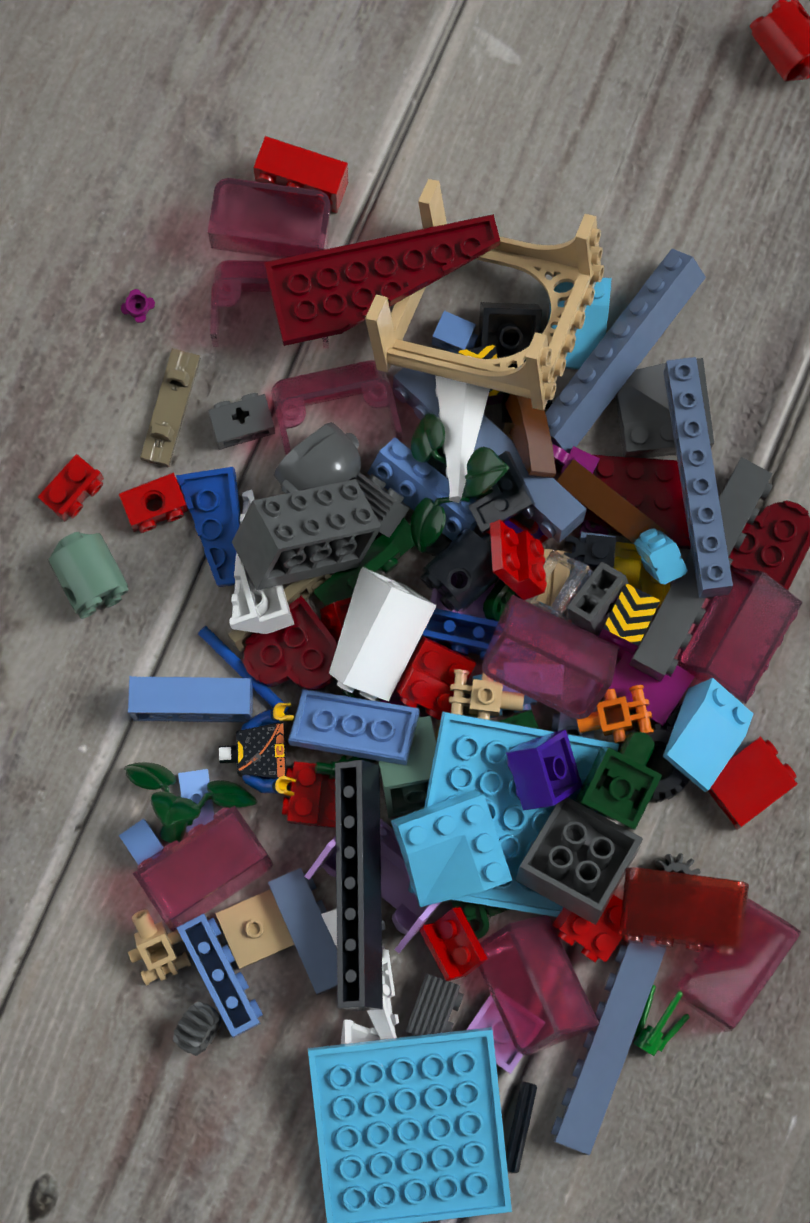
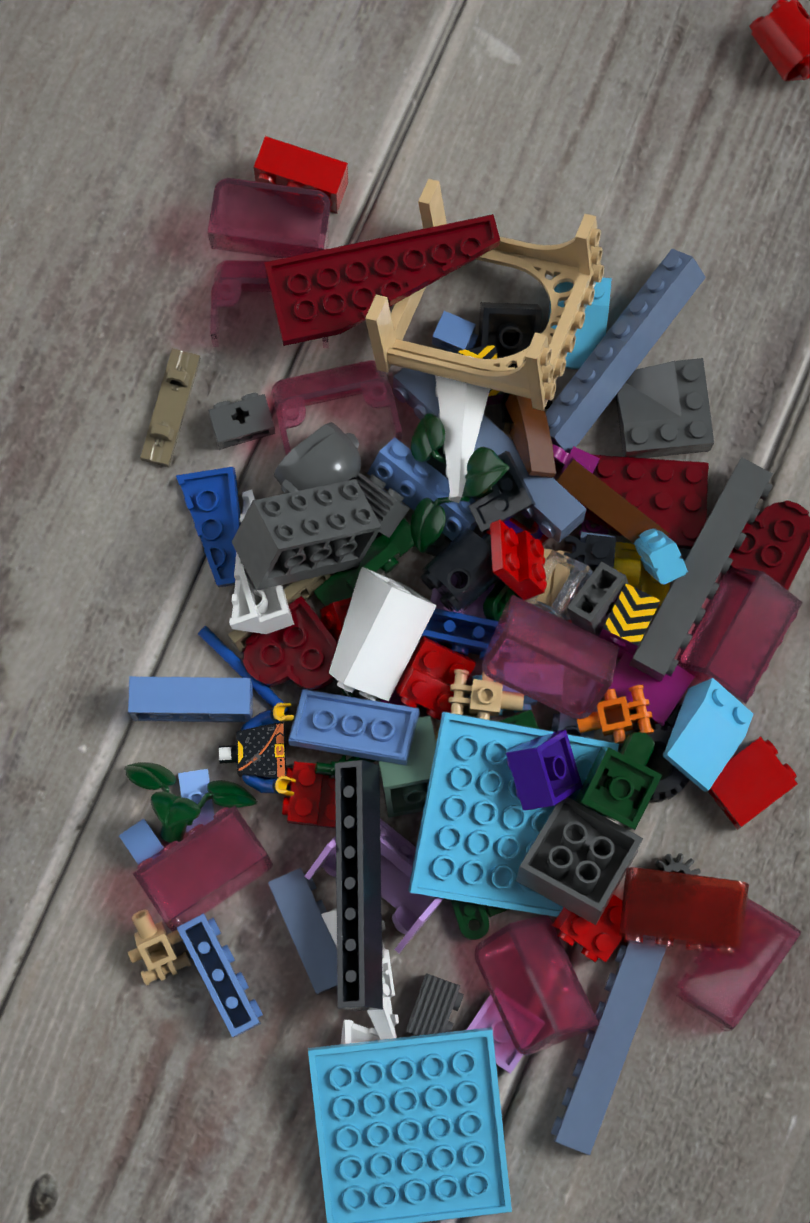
(71, 488): red bracket -> none
(87, 573): sand green cylinder -> none
(136, 297): magenta plate -> none
(137, 499): red brick -> none
(197, 1028): dark grey gear -> none
(255, 929): tan plate -> none
(451, 849): medium azure slope -> none
(453, 945): red bracket -> none
(520, 1126): black axle -> none
(650, 1038): green plant -> none
(697, 478): sand blue brick -> none

